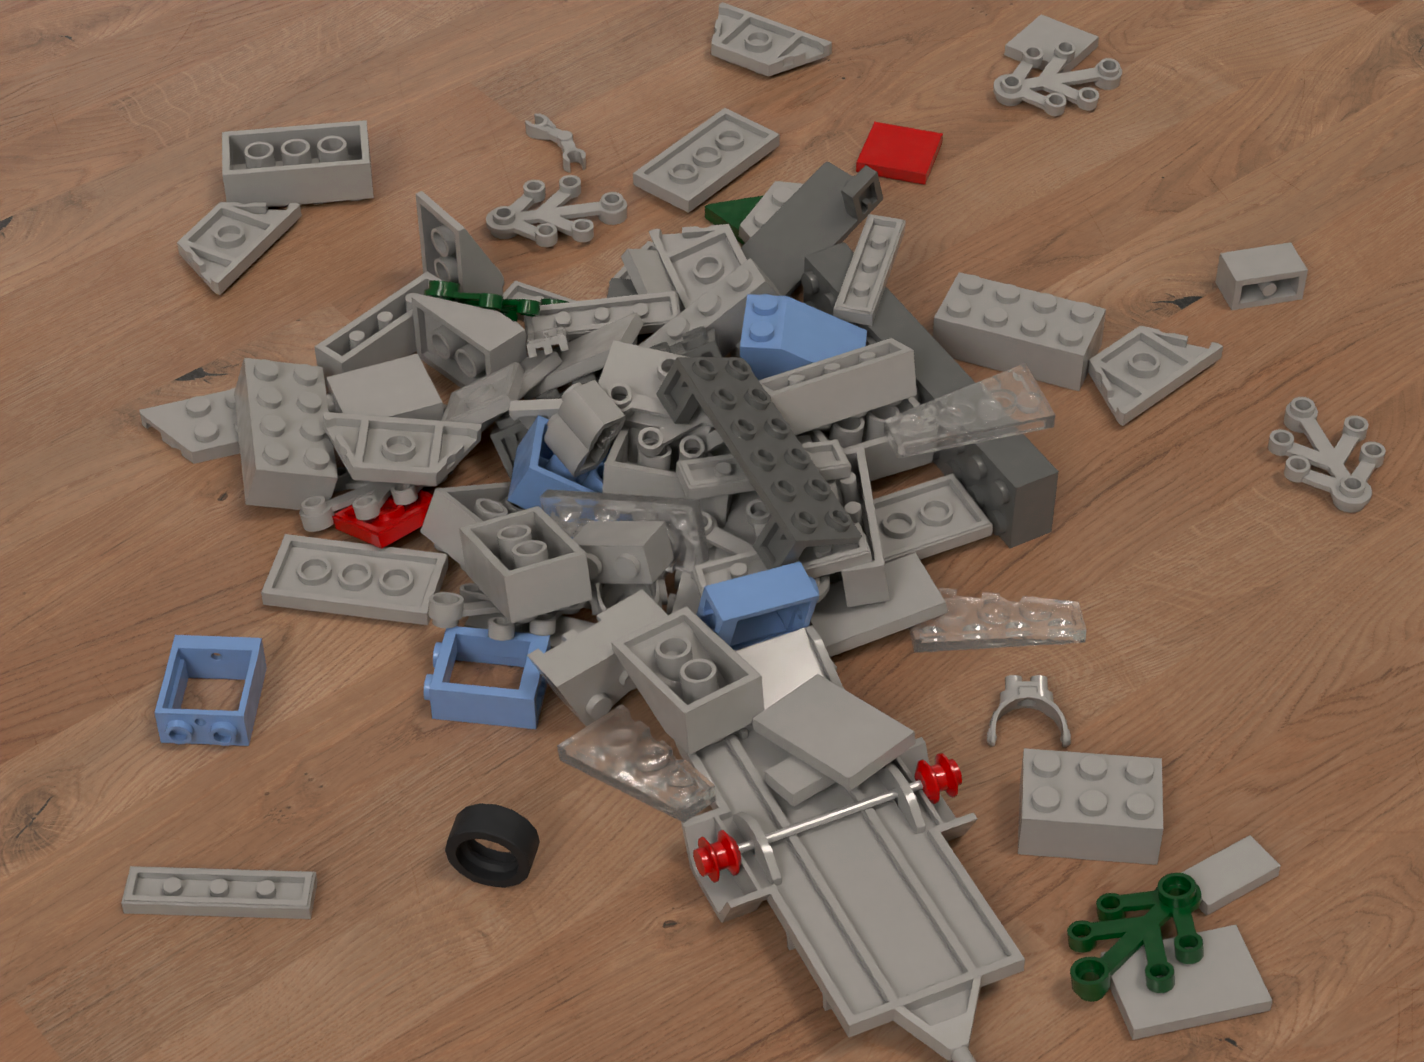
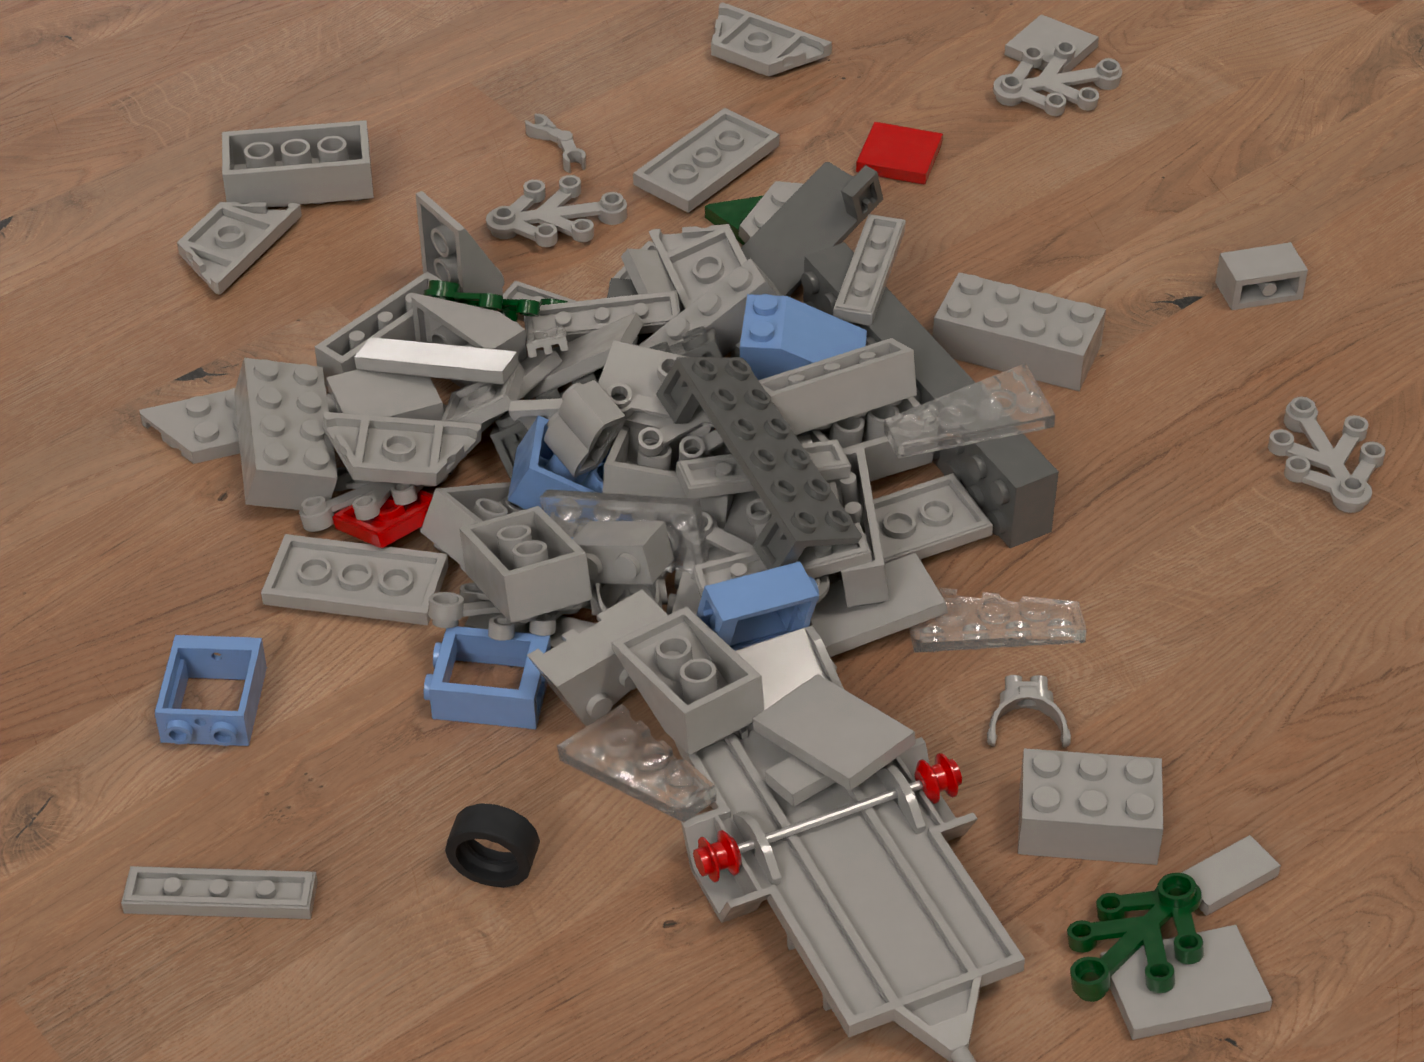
(436, 360): none -> tile
(1146, 369): light grey wing -> none

